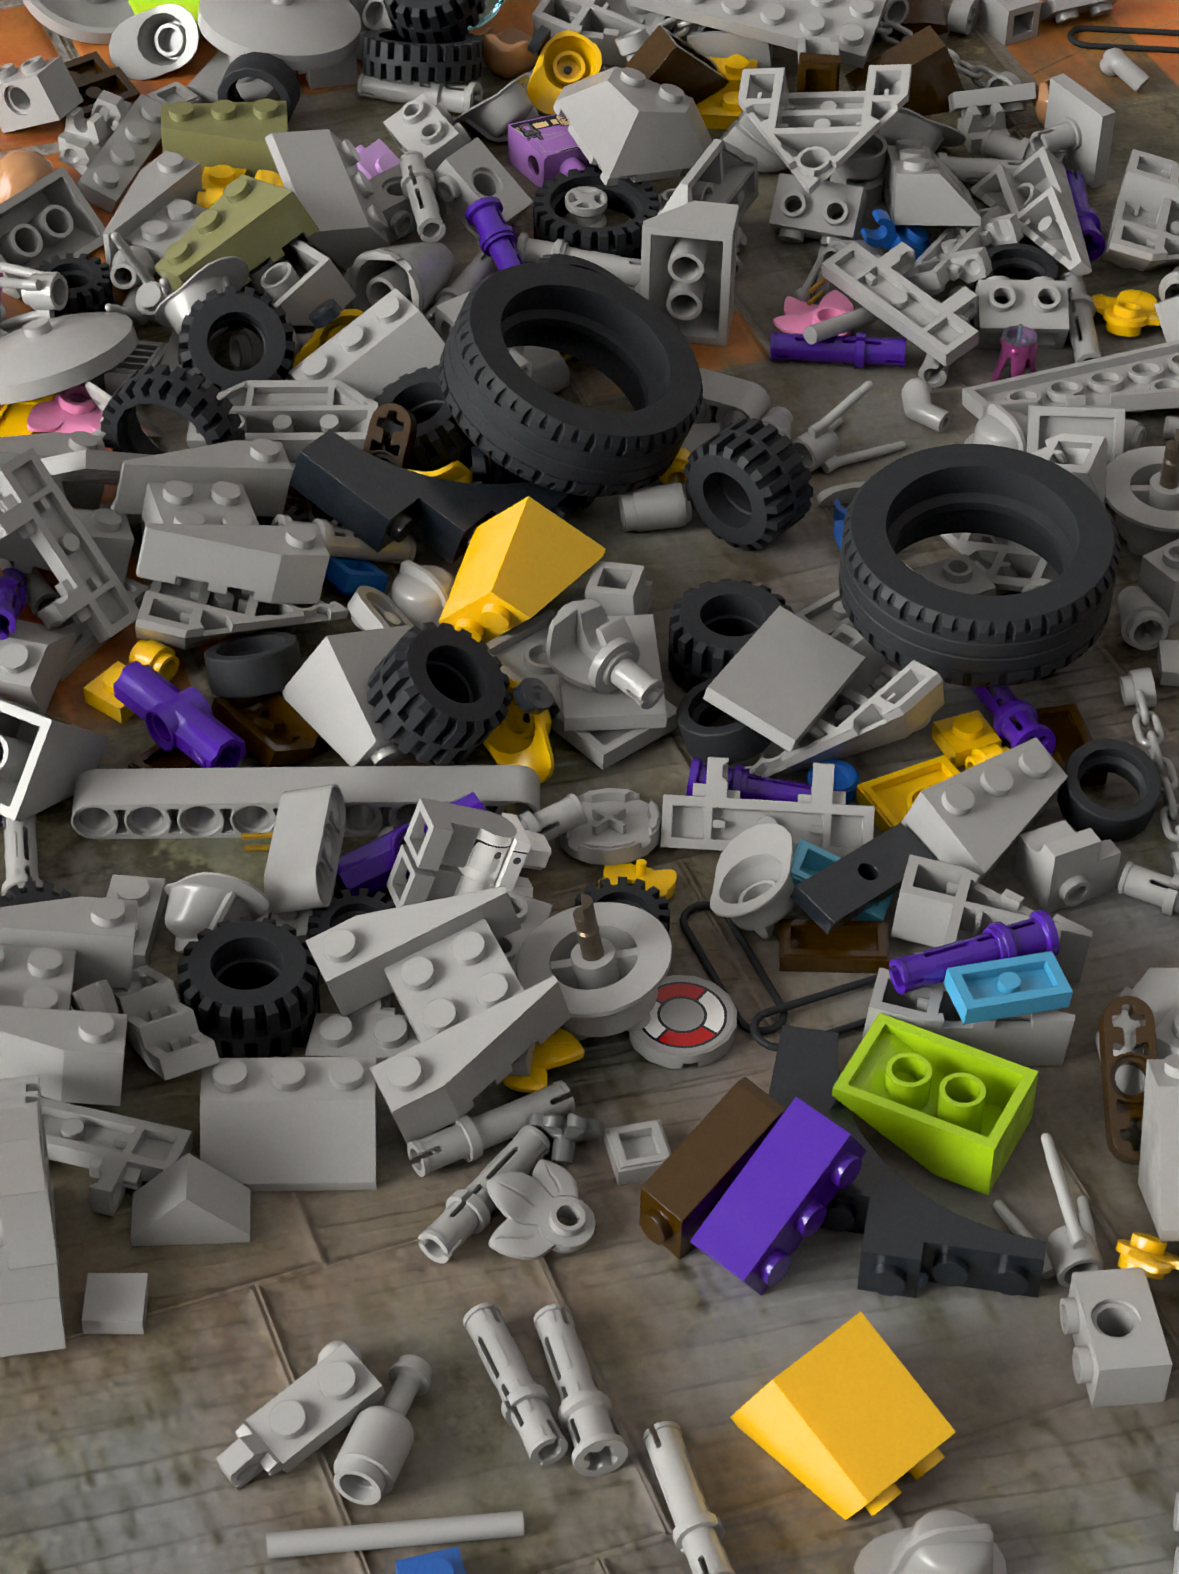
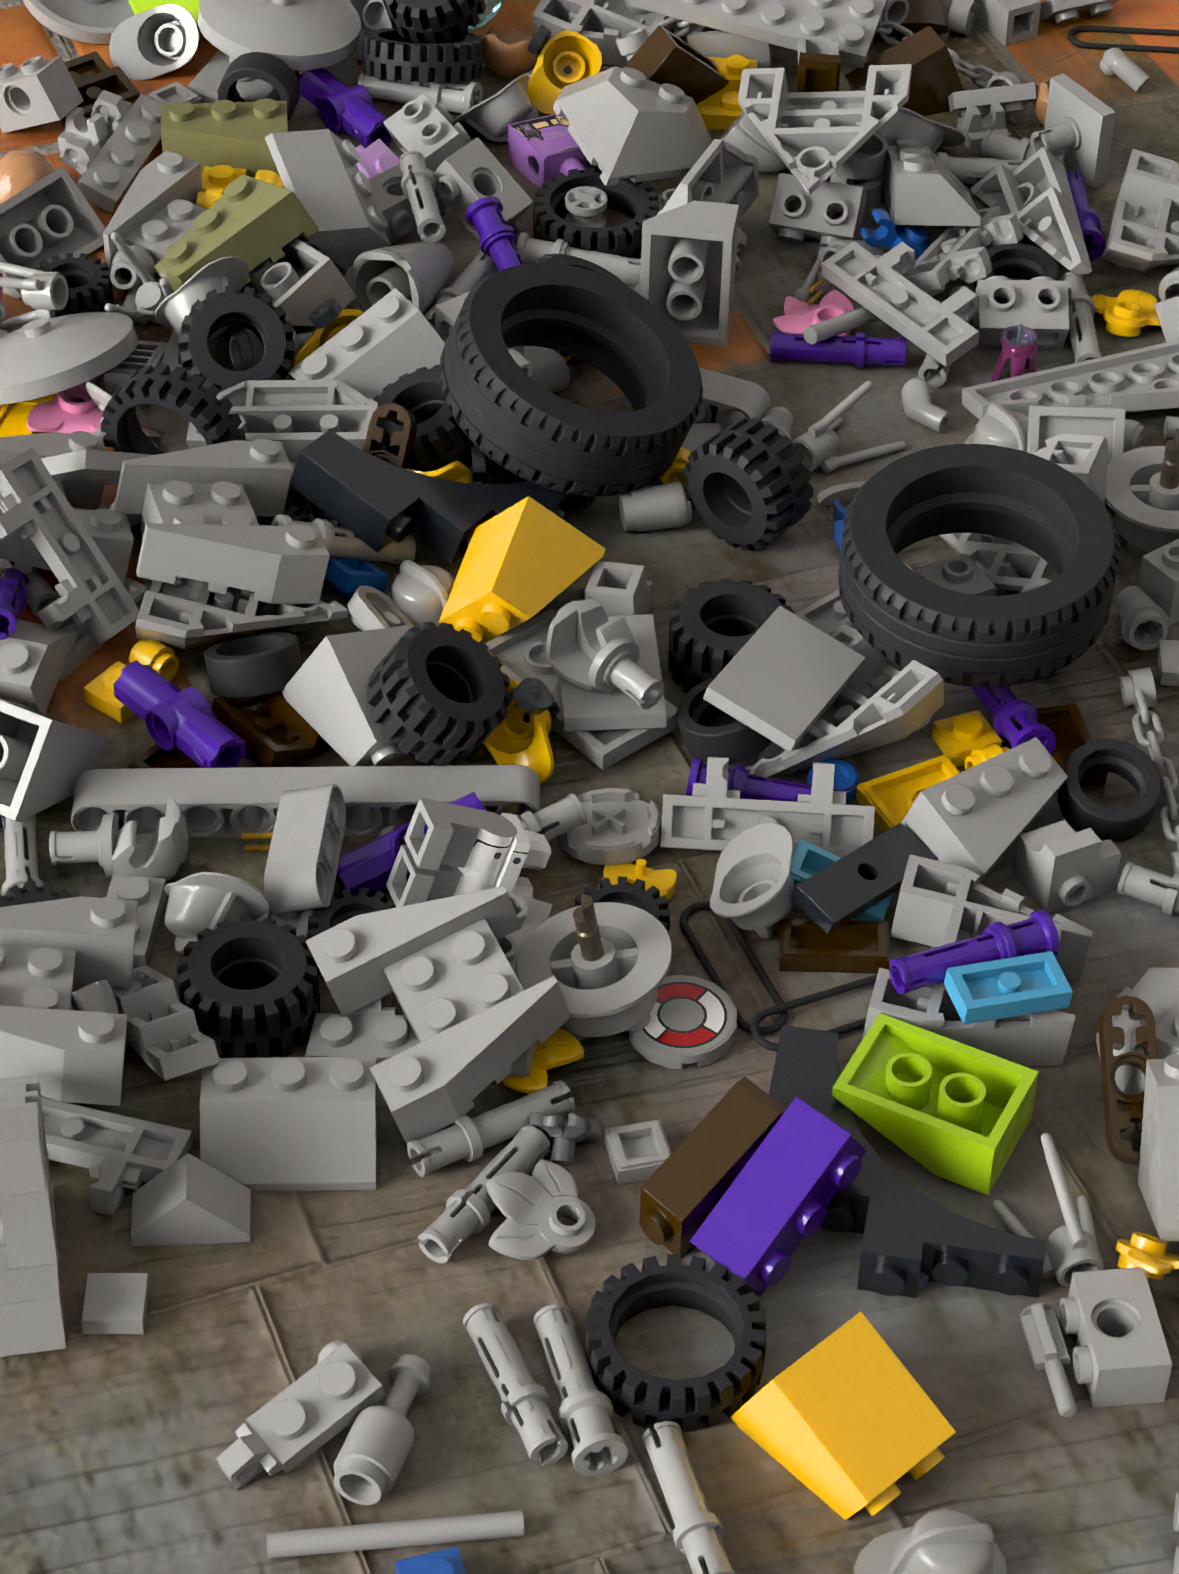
(125, 852): none -> light grey piece
(344, 107): none -> dark purple piece
(687, 1288): none -> black tyre
(1049, 1352): none -> light grey axle

